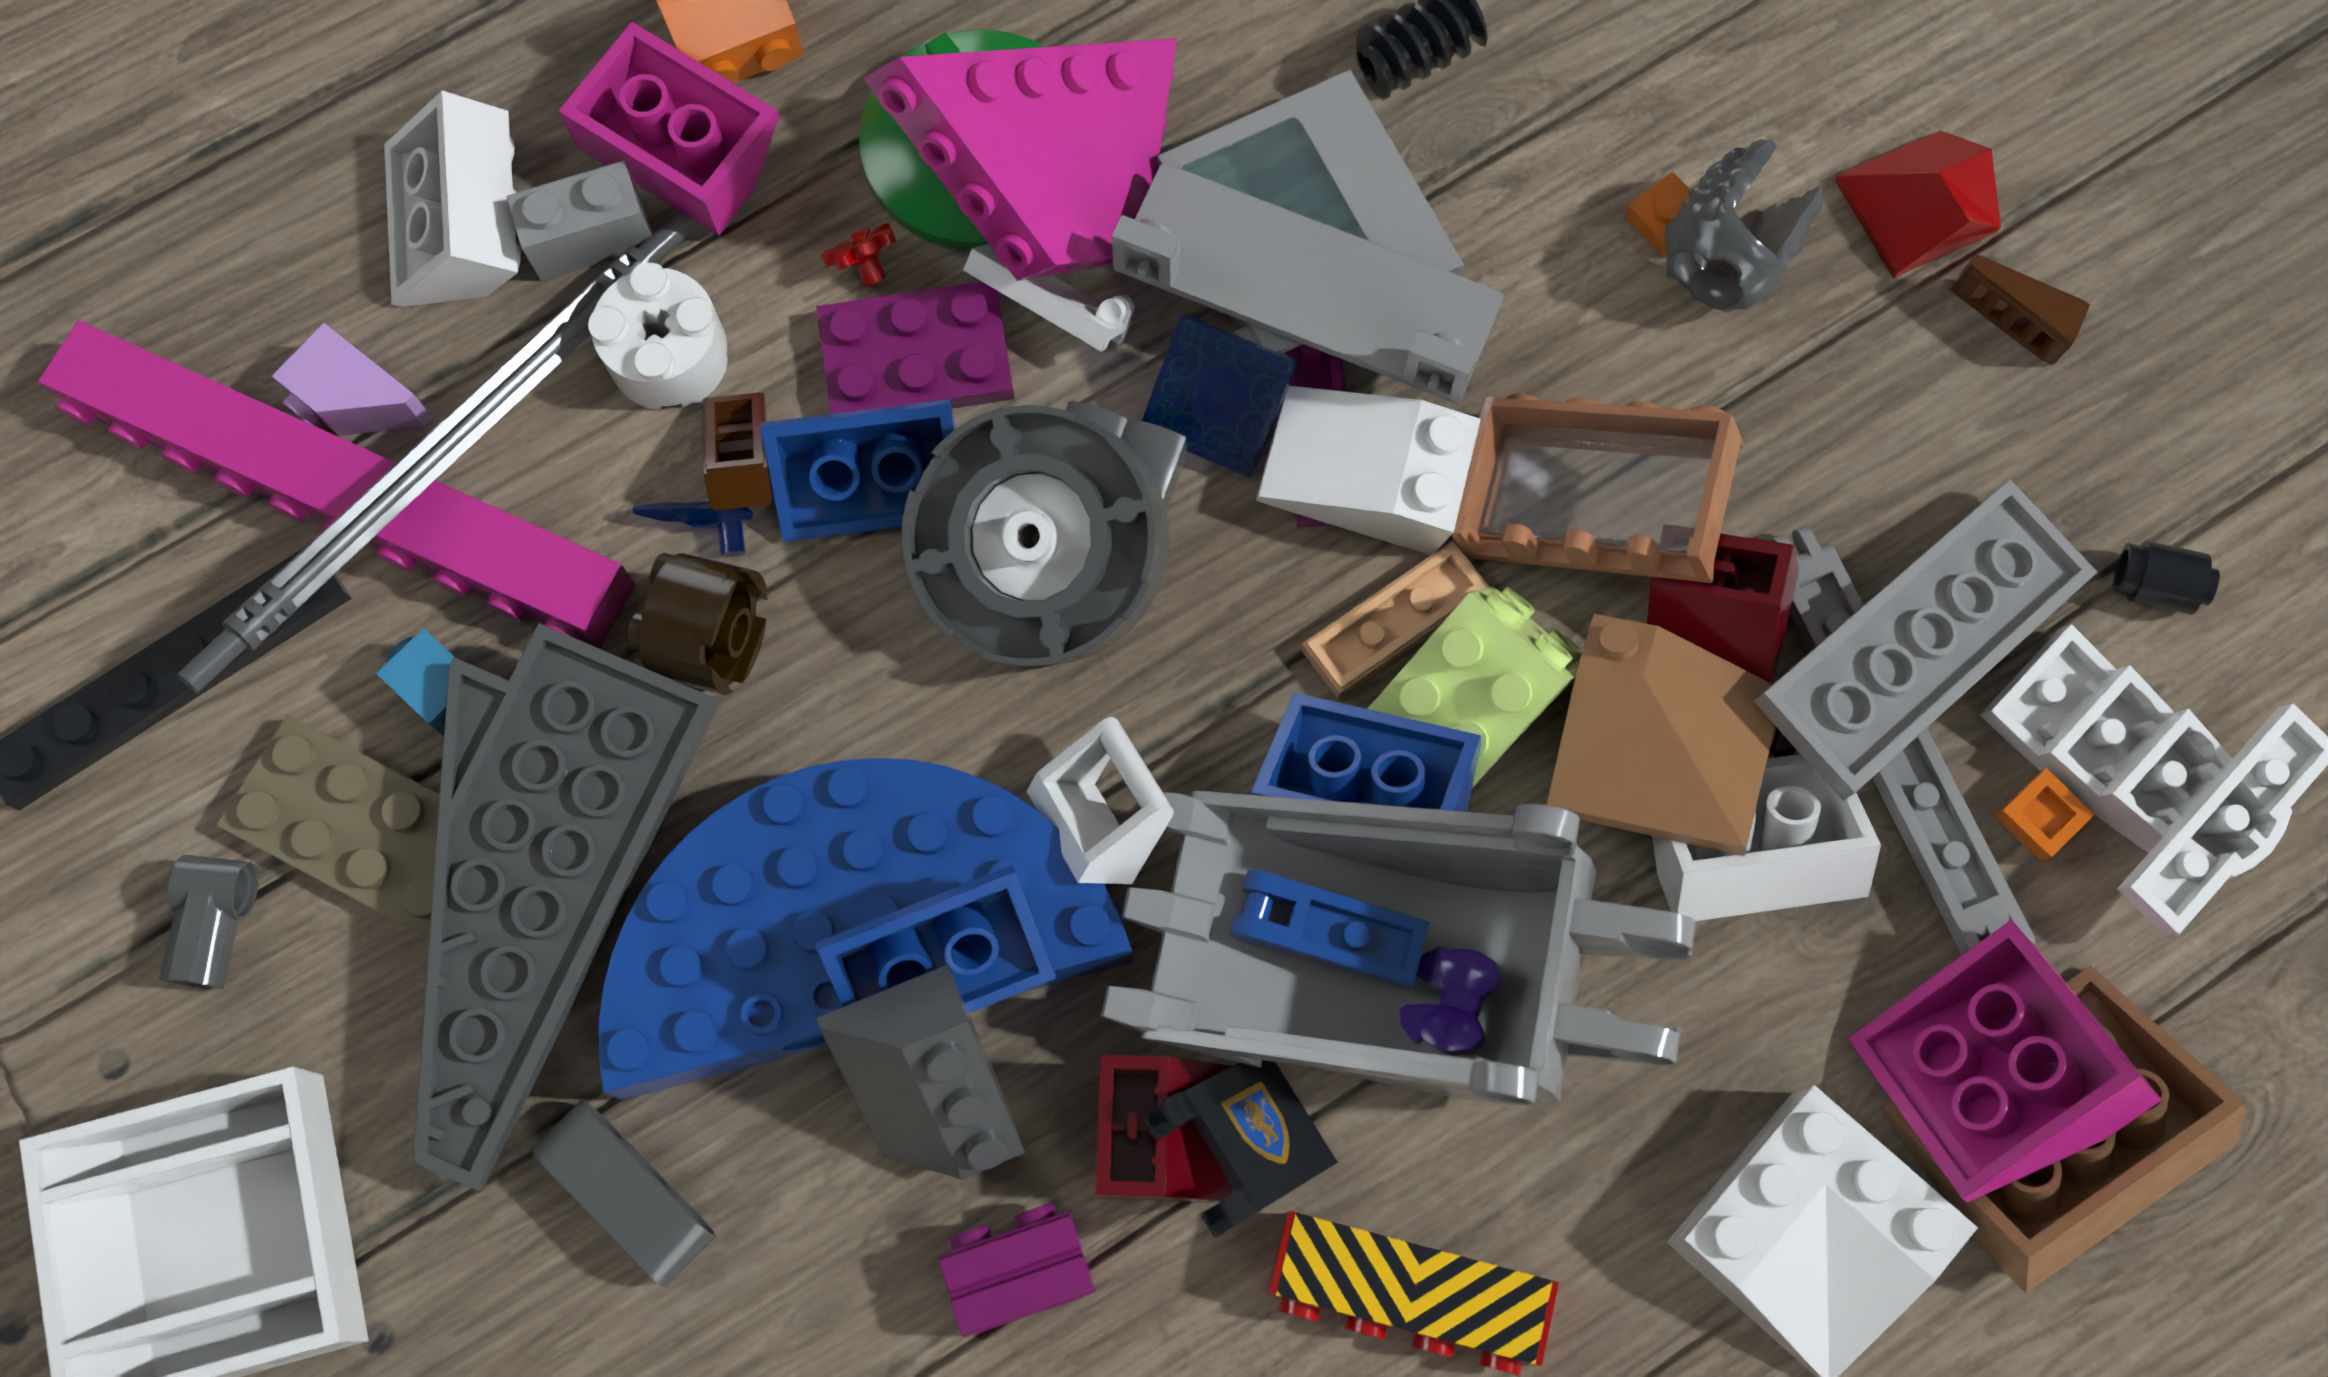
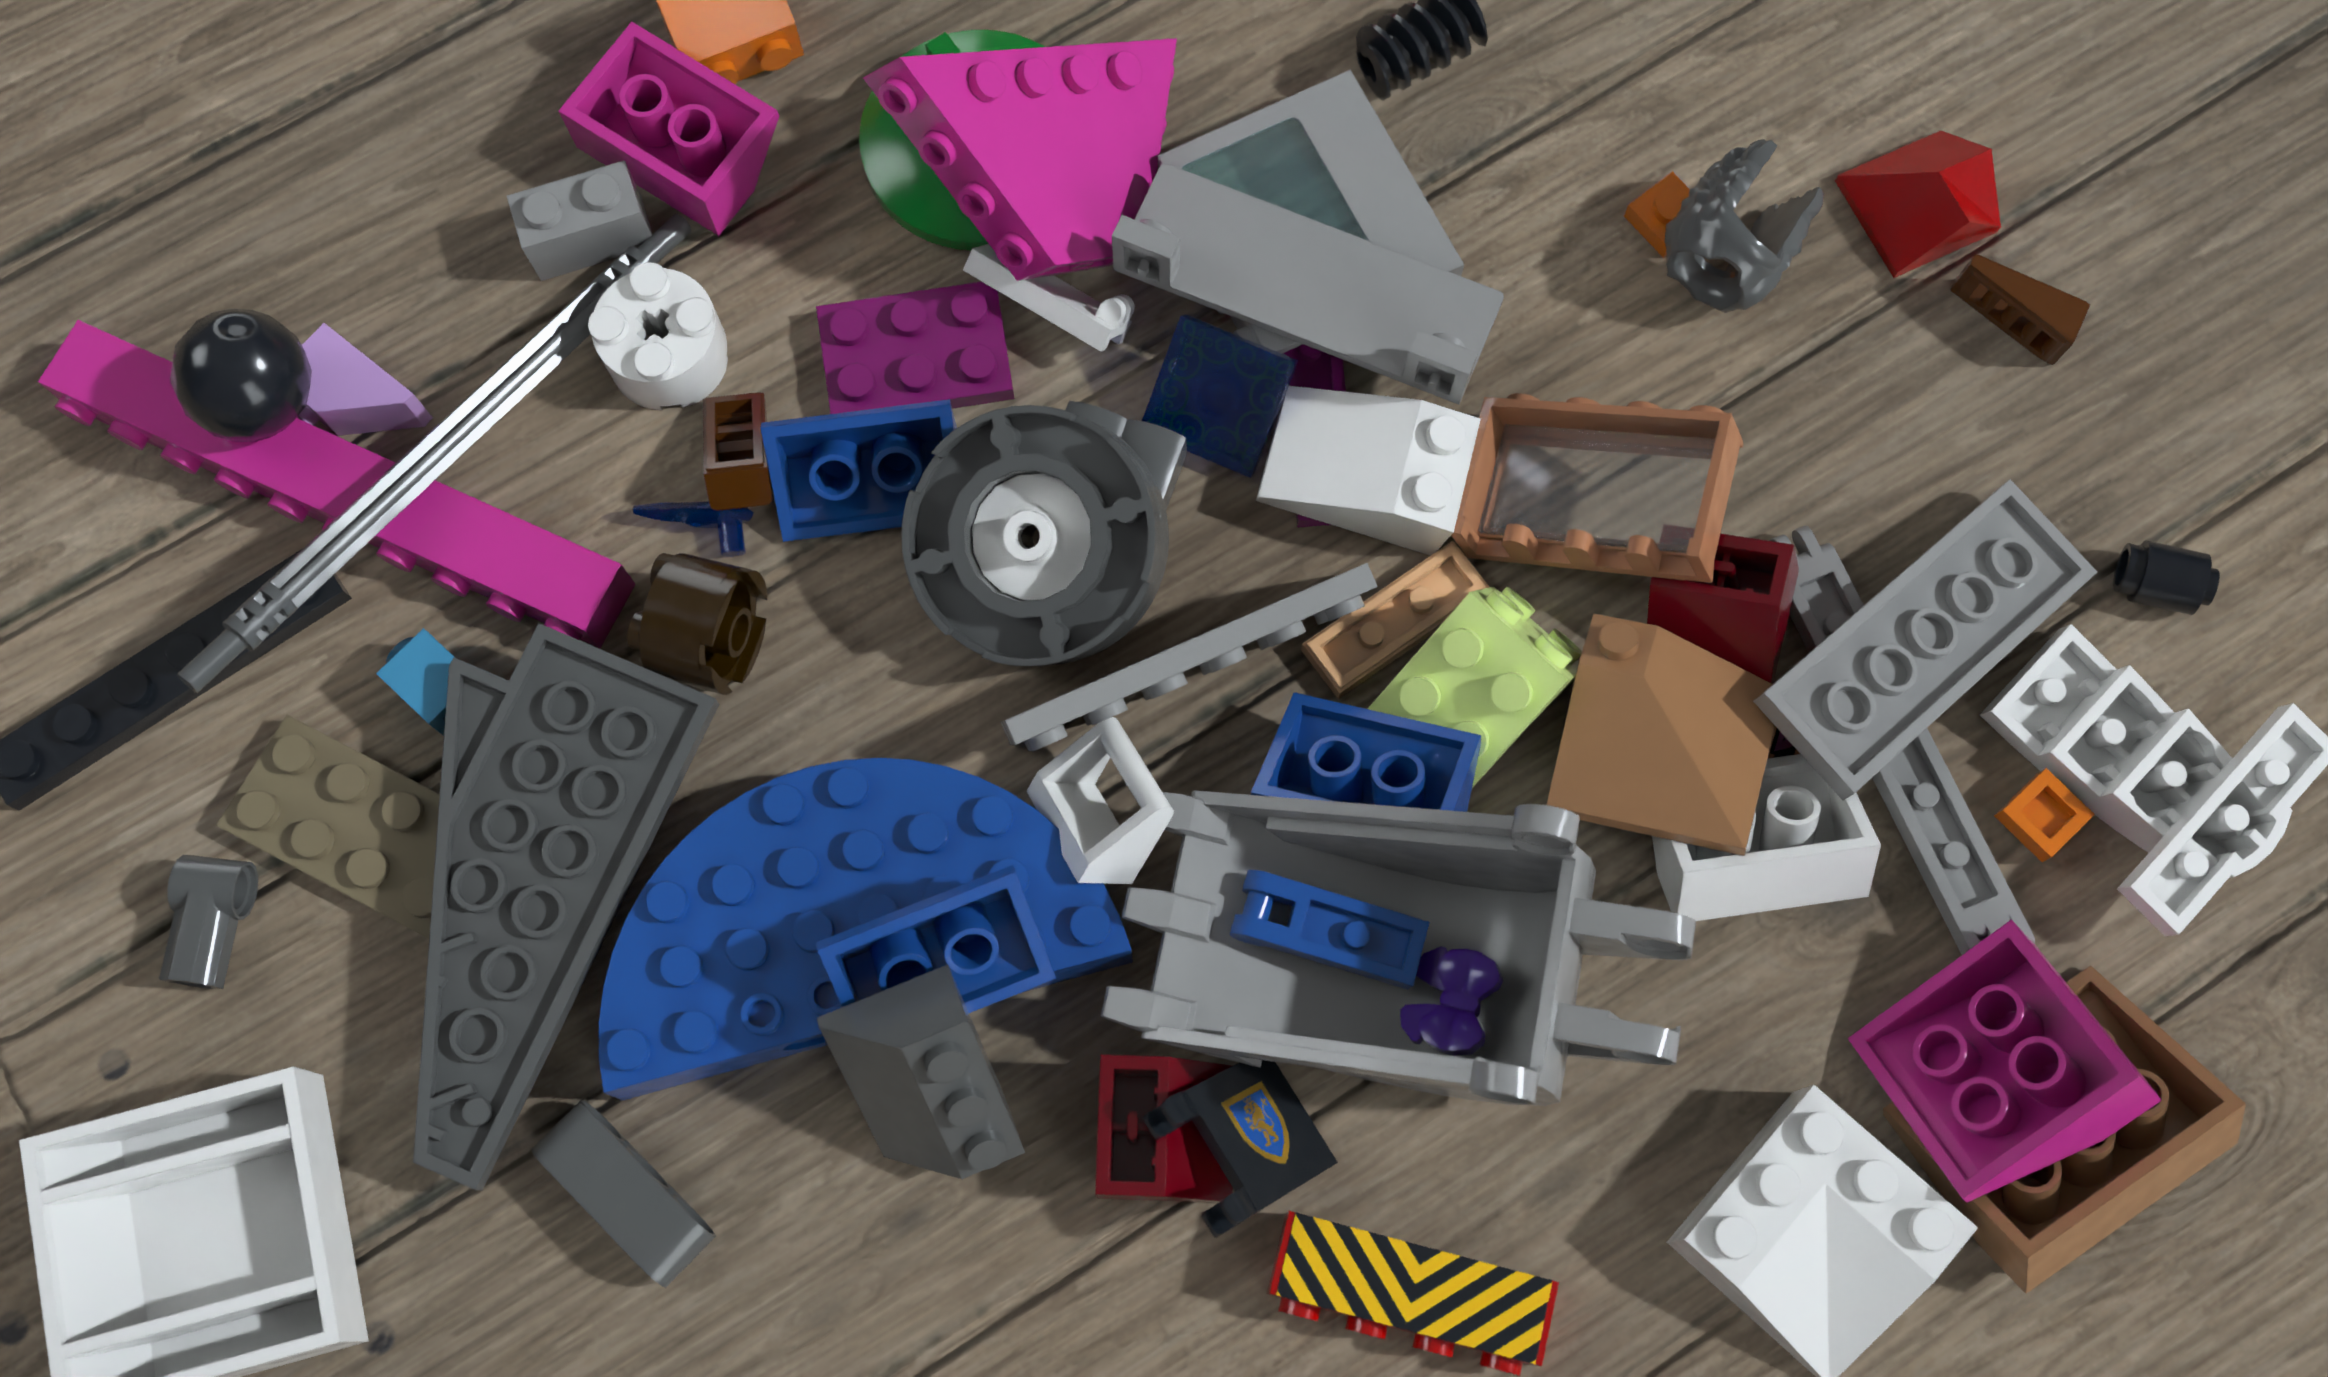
(241, 375): none -> black piece
(450, 203): white slope -> none
(862, 253): red plant -> none
(1015, 1271): magenta brick -> none
(1209, 650): none -> light grey plate

